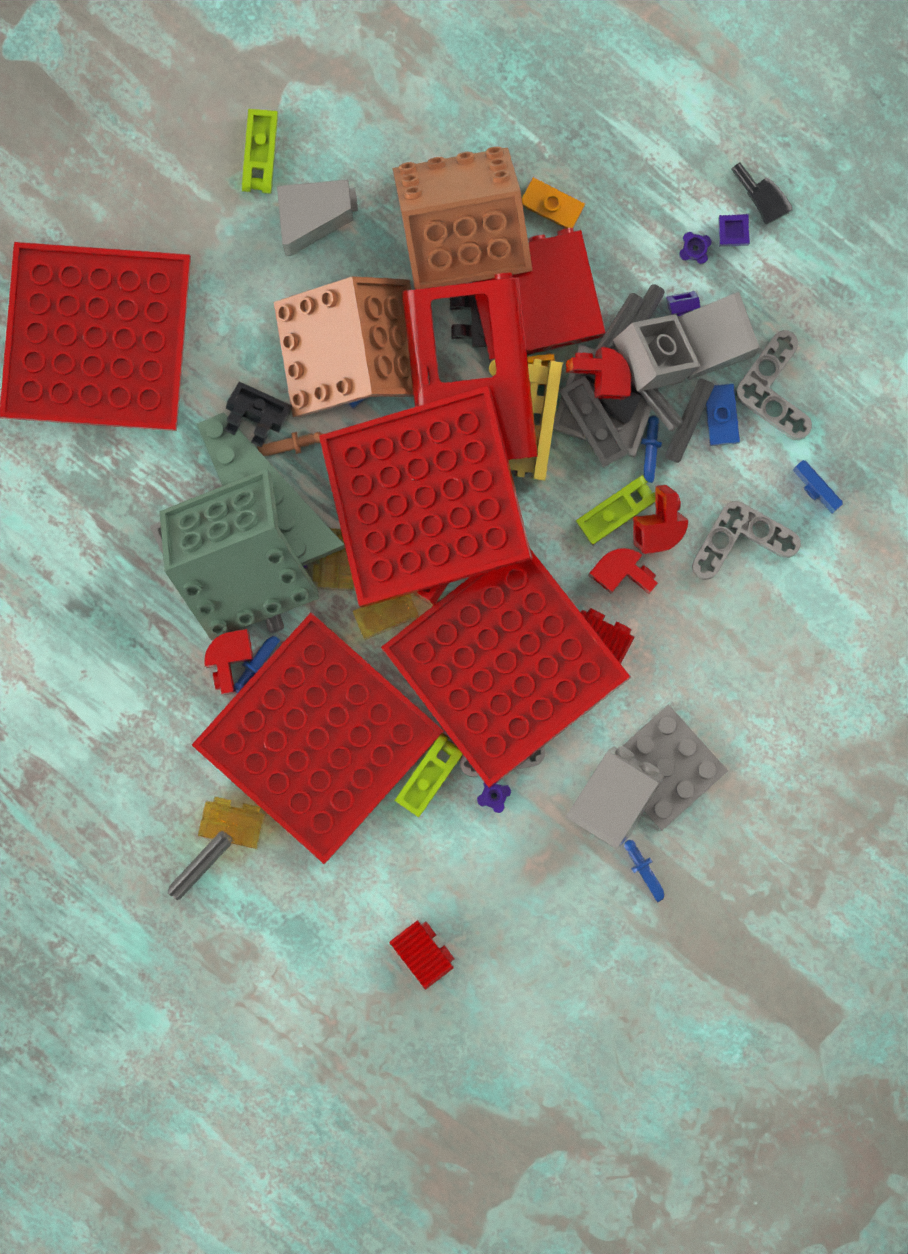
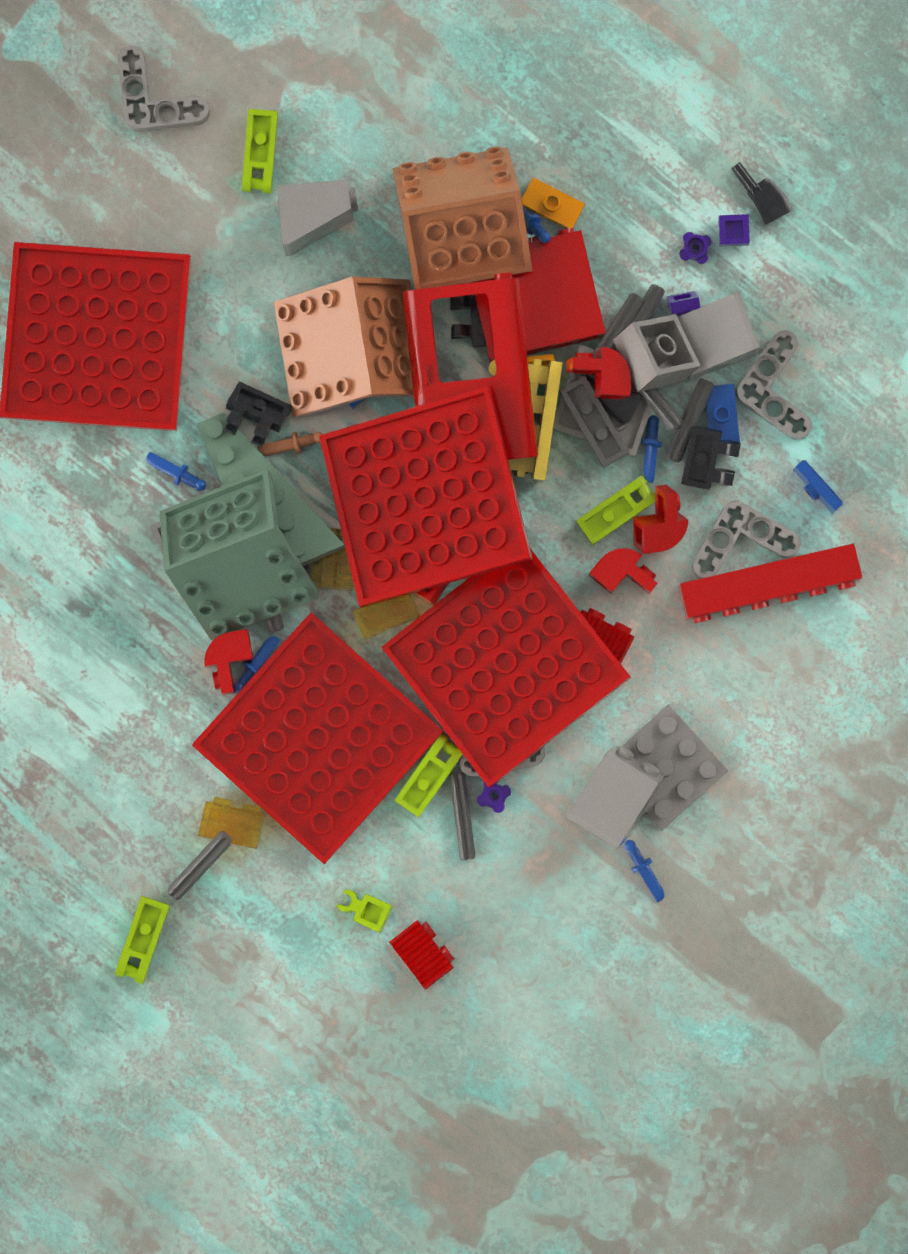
(142, 938): none -> lime plate
(152, 108): none -> light grey beam
(176, 472): none -> blue piece
(369, 912): none -> lime plate
(462, 816): none -> dark grey axle
(534, 227): none -> blue piece
(702, 456): none -> black plate
(770, 582): none -> red brick

